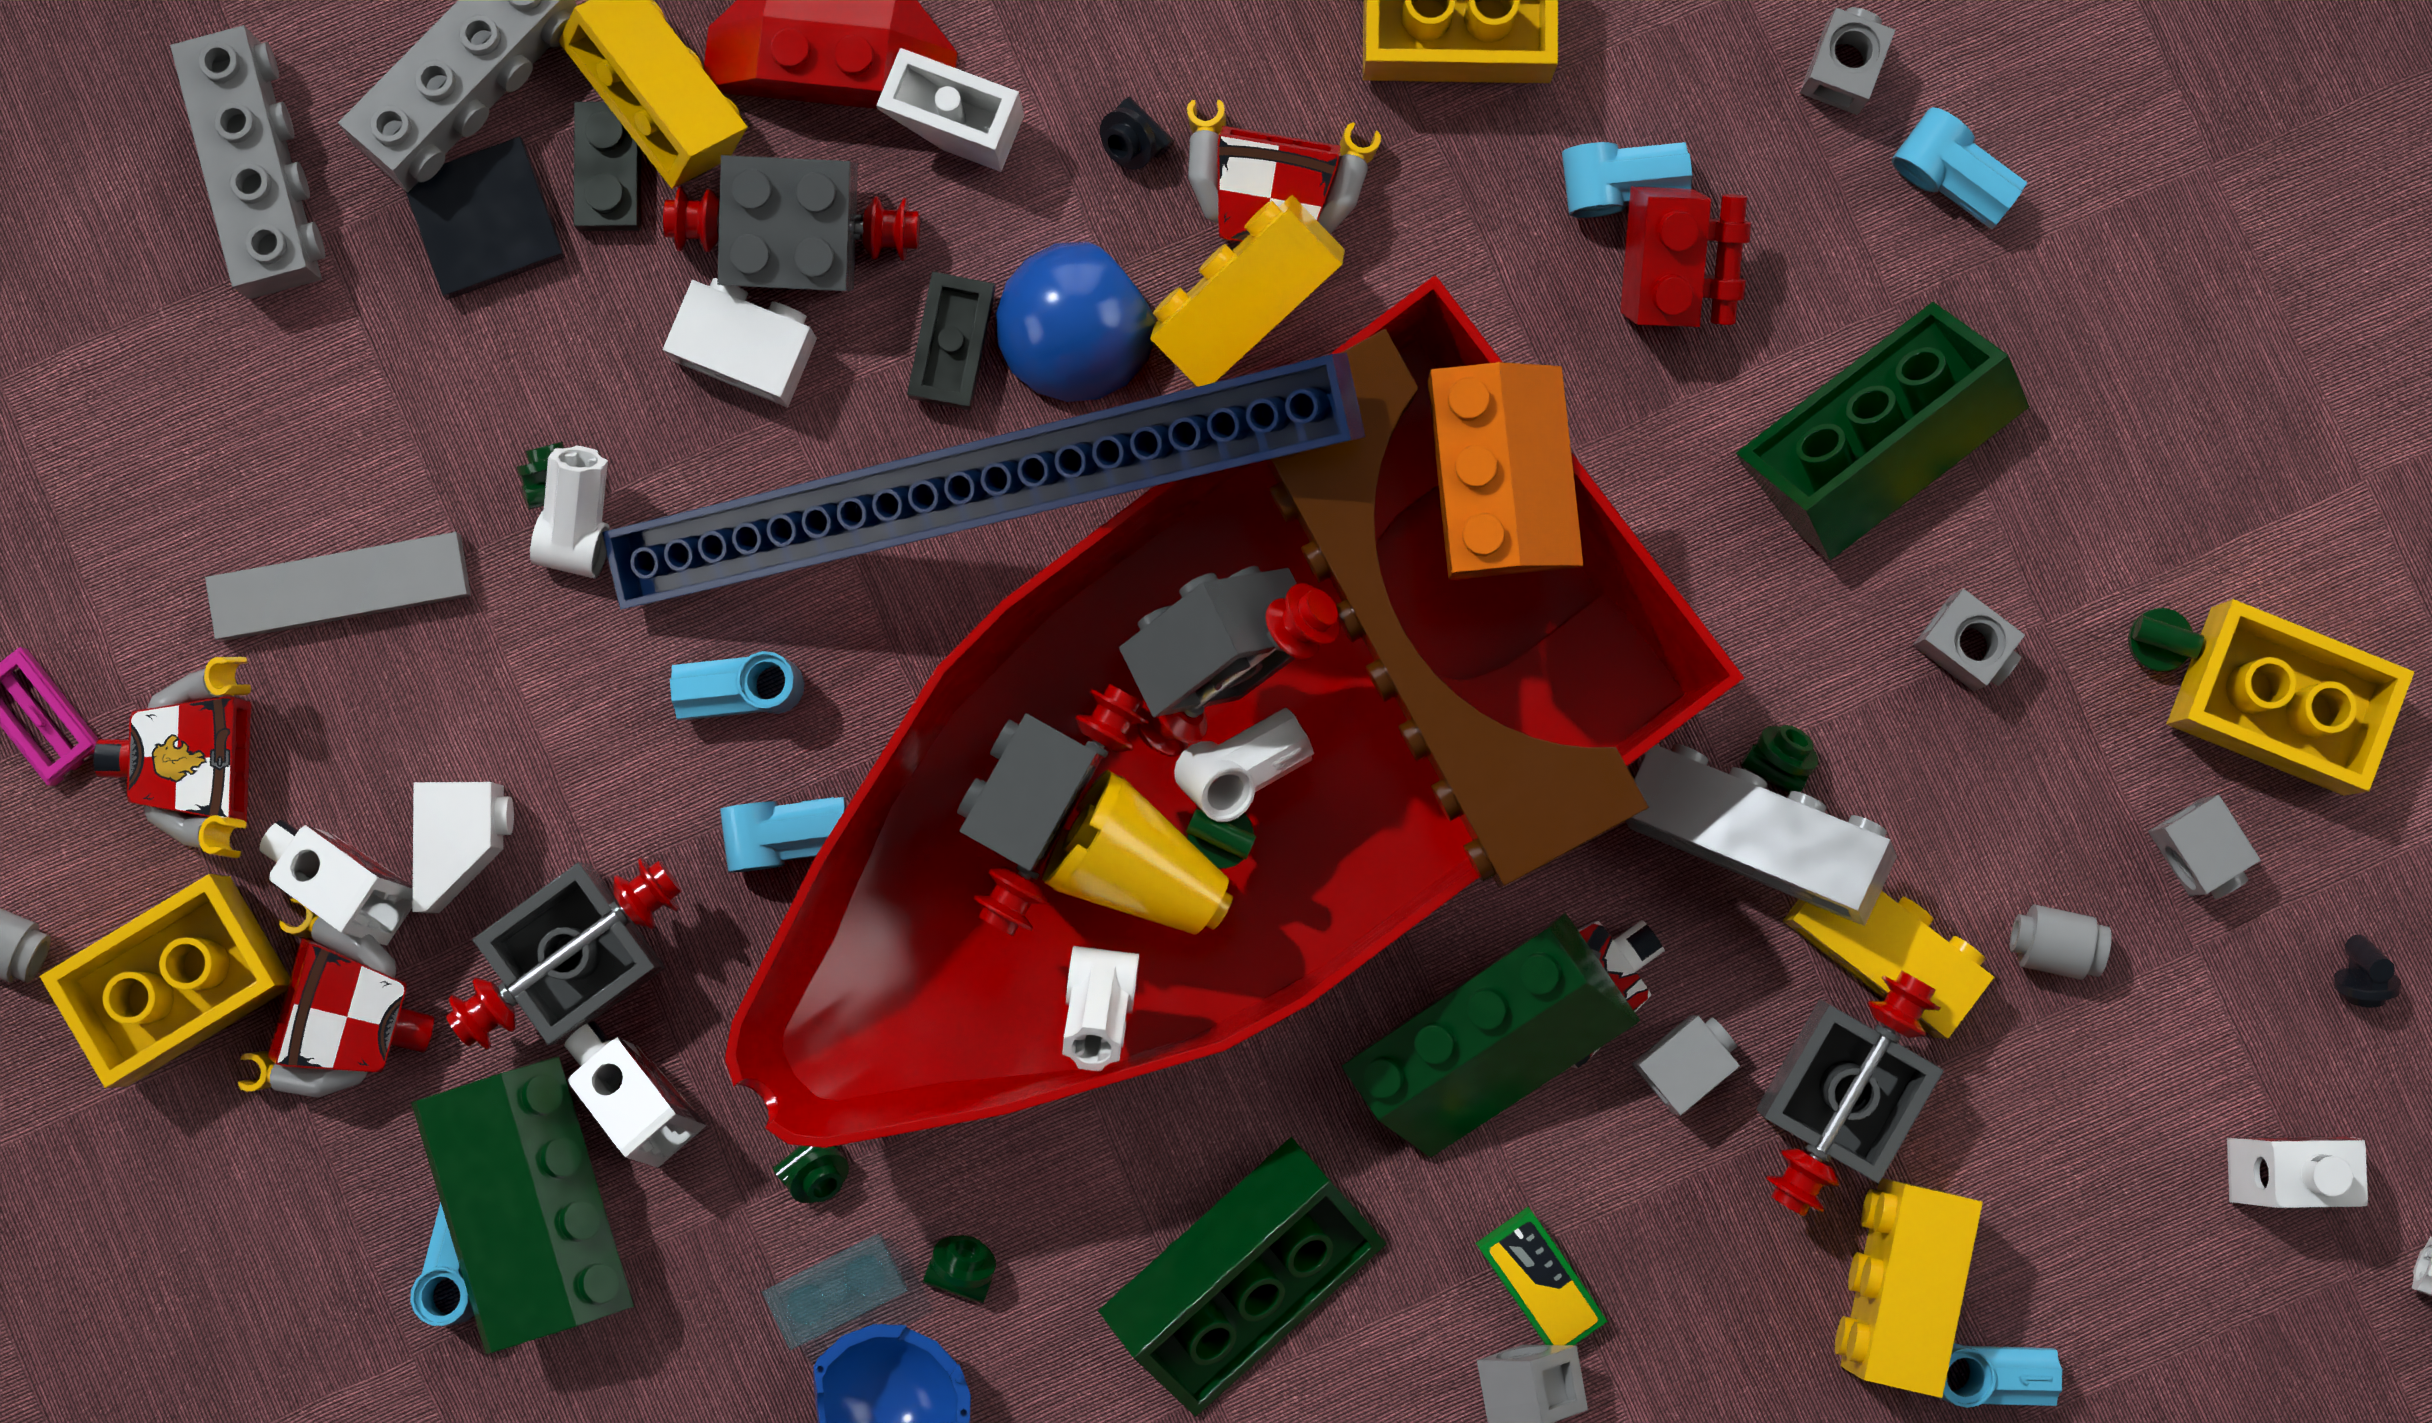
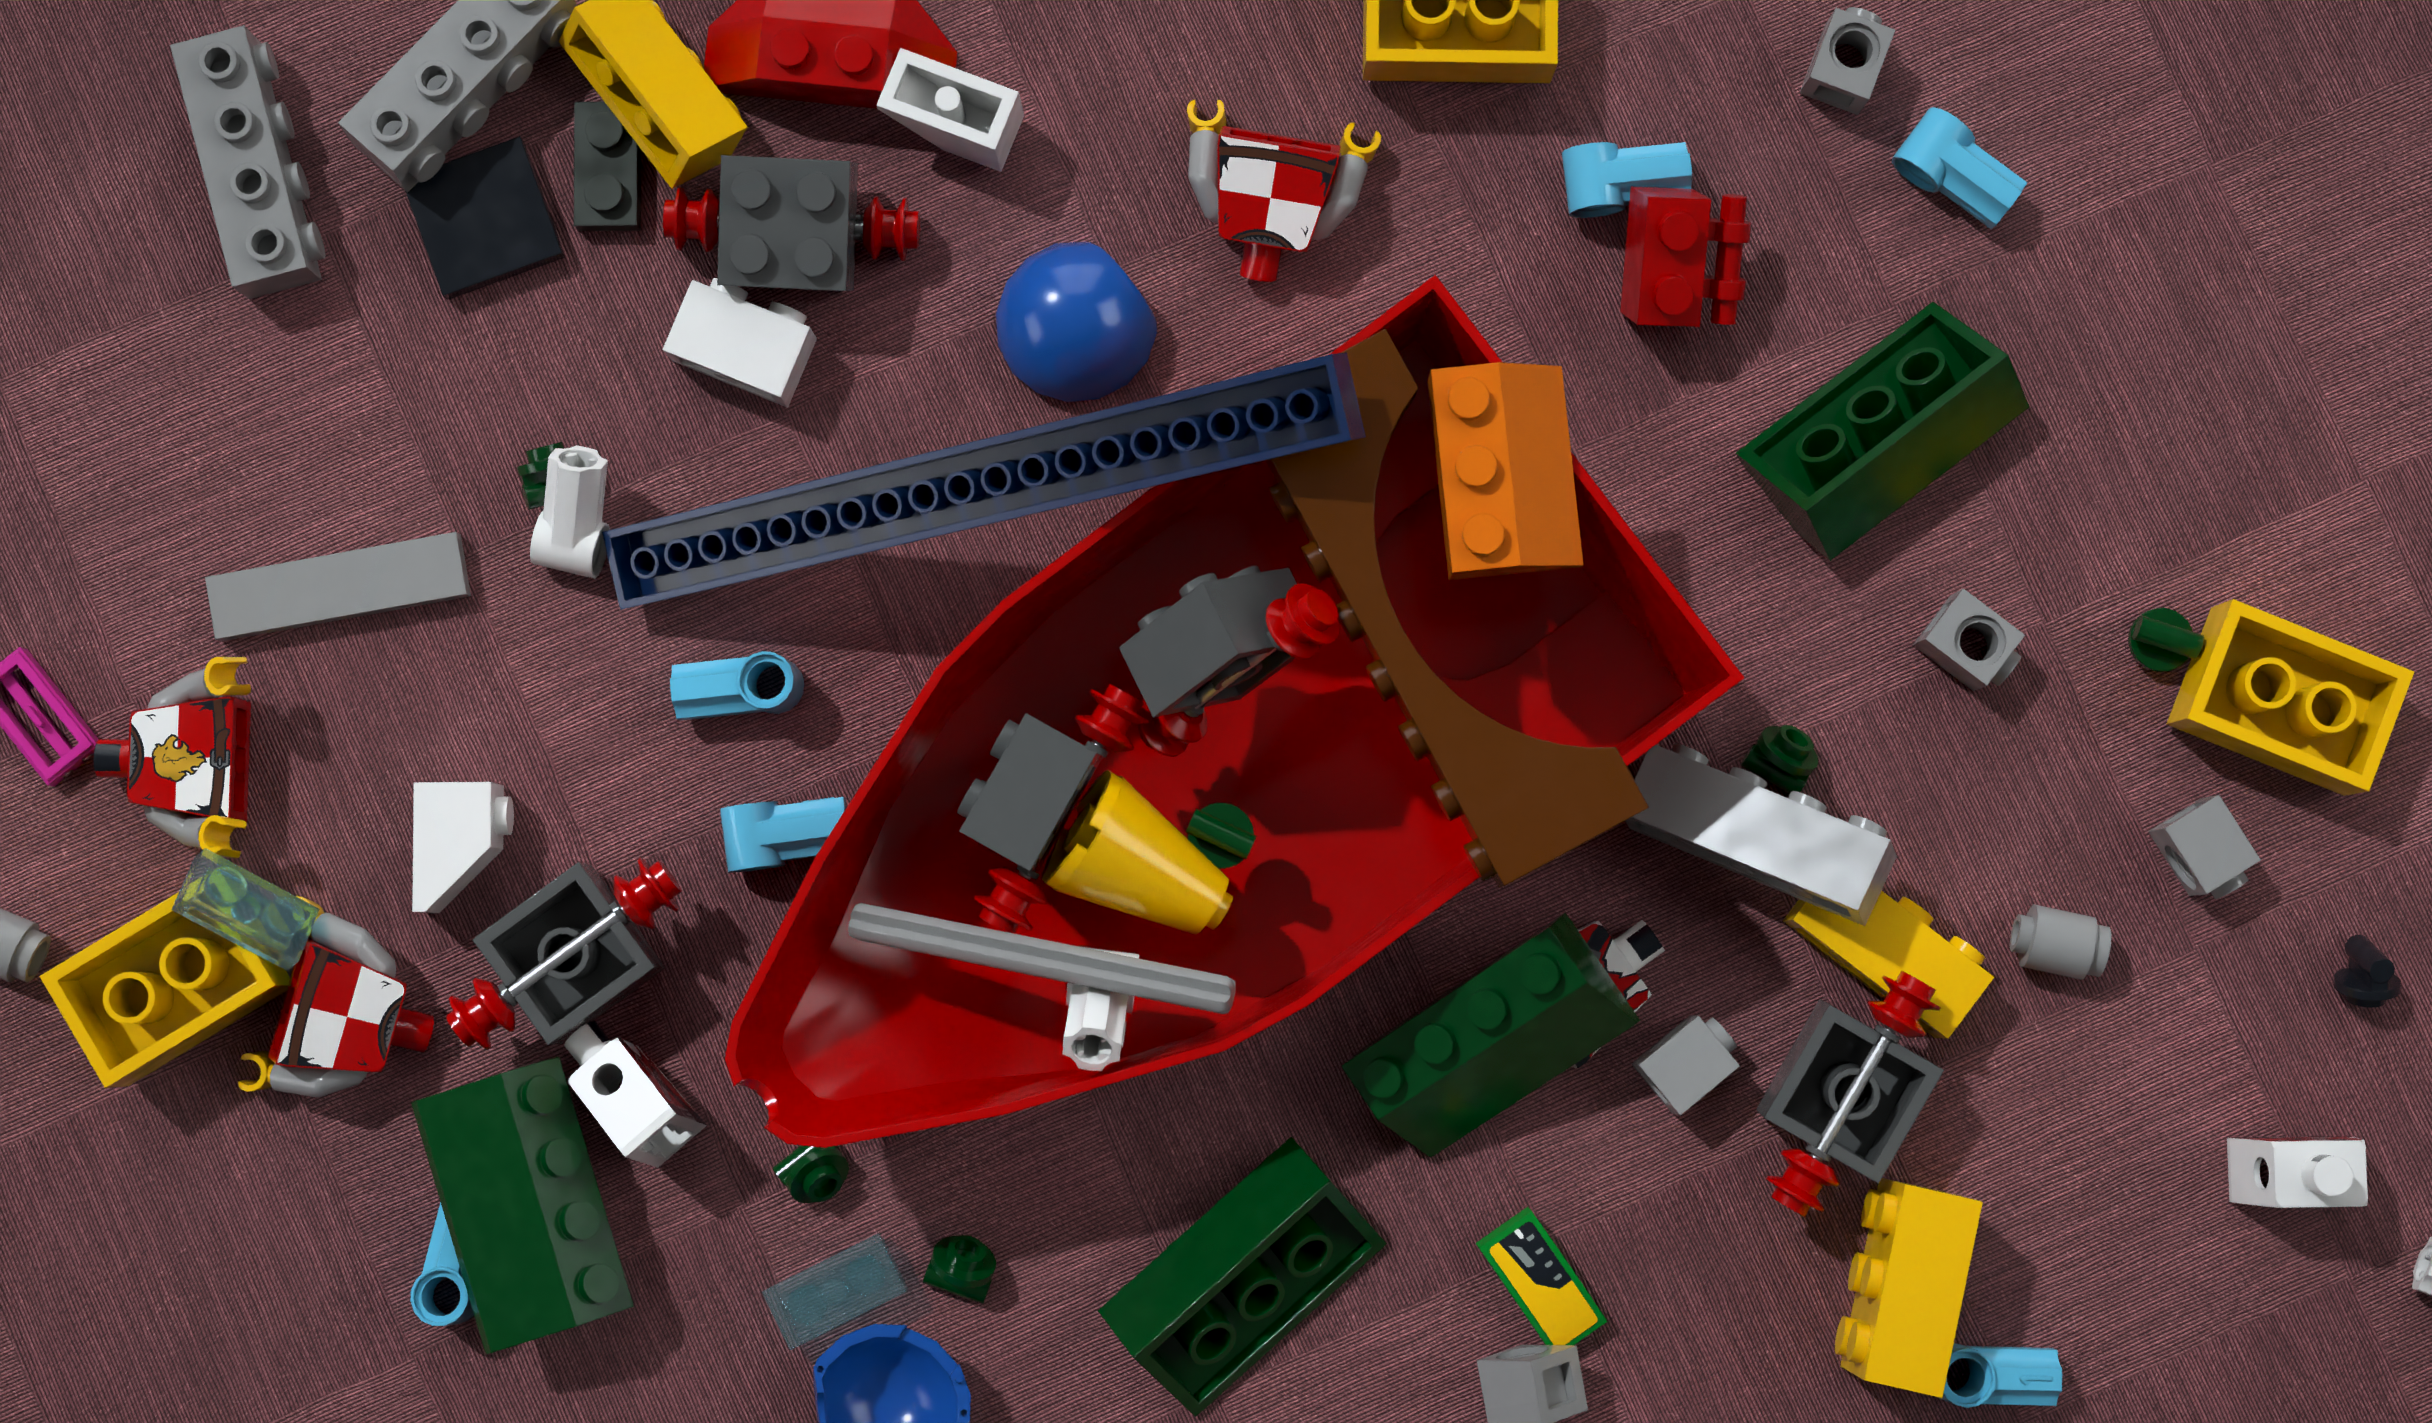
(245, 909): none -> clear light blue plate
(337, 881): white torso -> none
(951, 341): pearl dark grey plate -> none
(1042, 958): none -> light grey axle
(1133, 136): black plate -> none
(1242, 765): white piece -> none
(1245, 291): yellow brick -> none

